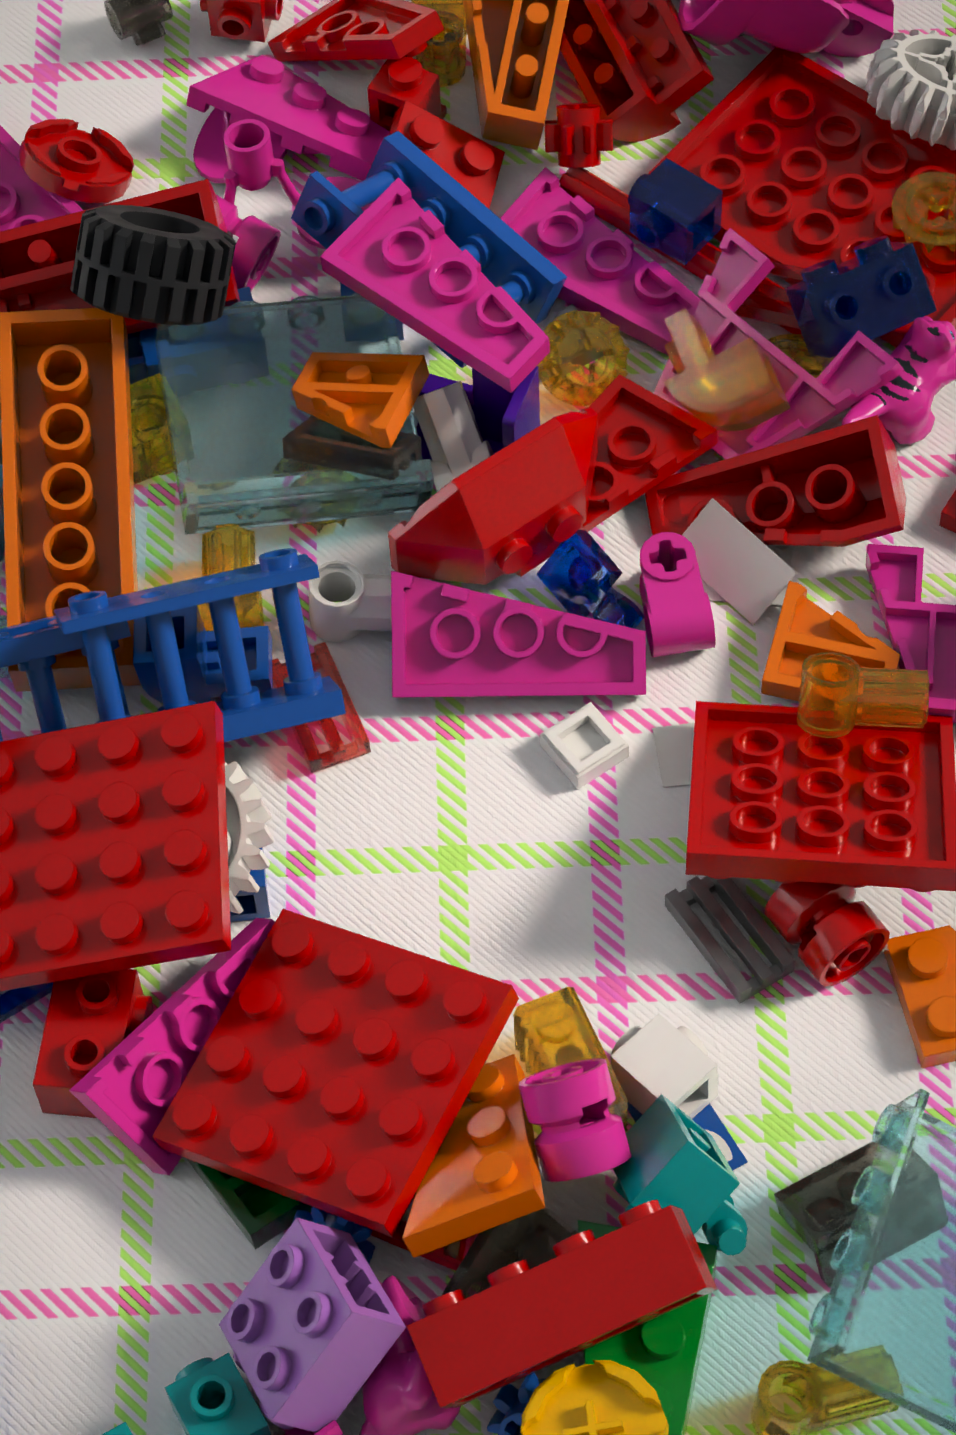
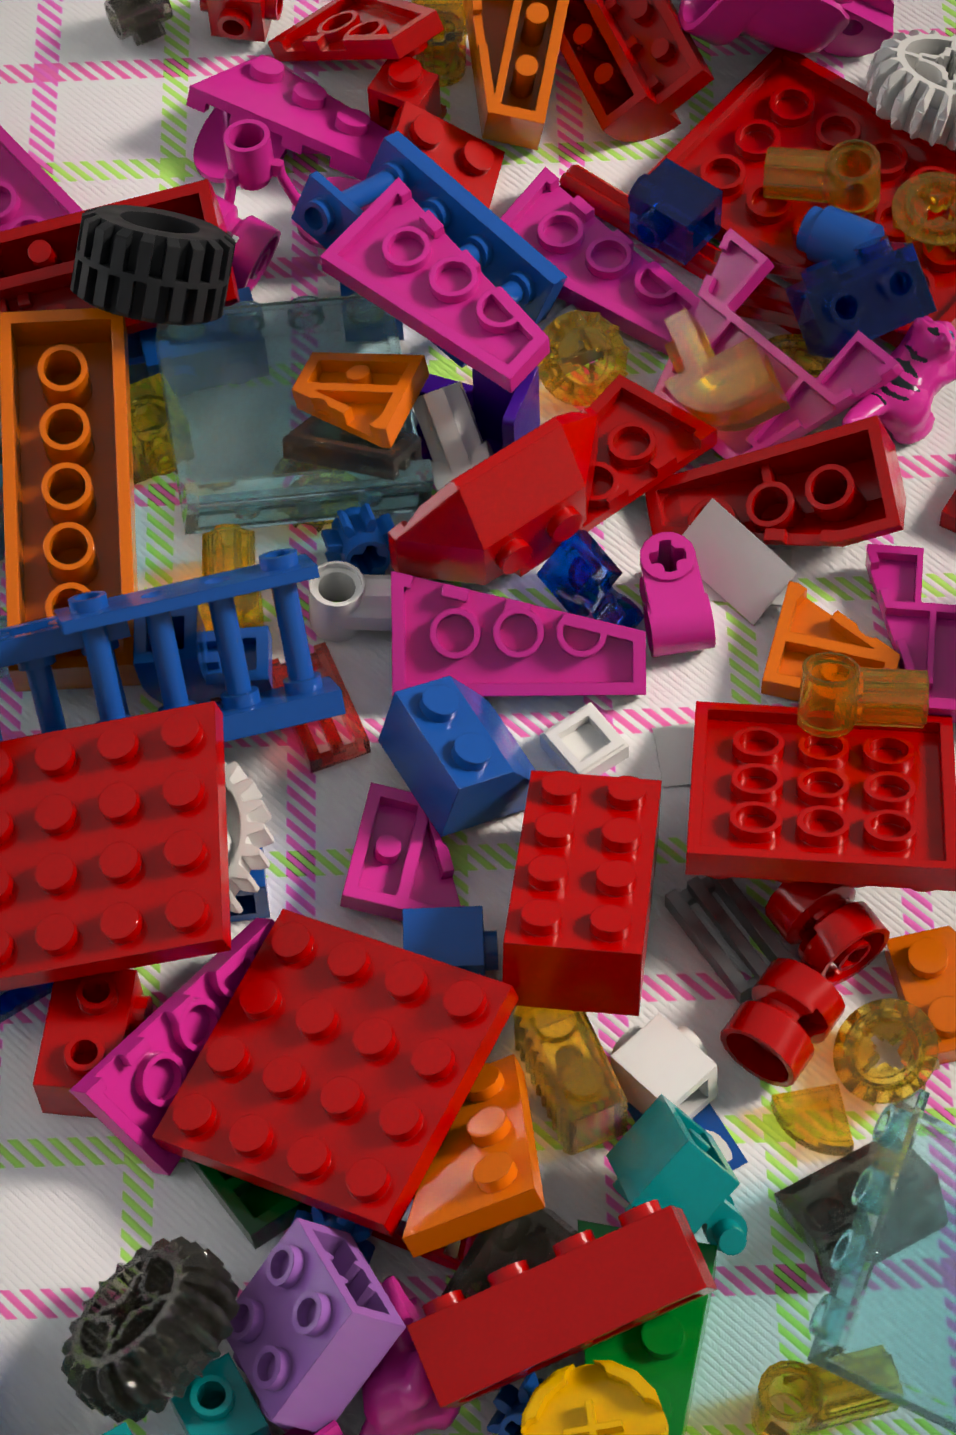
(76, 162): red tile -> none
(150, 1329): none -> clear smoke gear
(360, 539): none -> blue gear
(397, 858): none -> dark pink wing
(452, 937): none -> blue brick
(455, 755): none -> blue slope
(575, 1121): dark pink wheel -> none
(578, 135): red gear -> none
(583, 892): none -> red brick
(778, 1028): none -> red wheel
(815, 1119): none -> clear yellow tile
(834, 234): none -> blue brick
(842, 177): none -> clear yellow piece
(856, 1054): none -> clear yellow gear

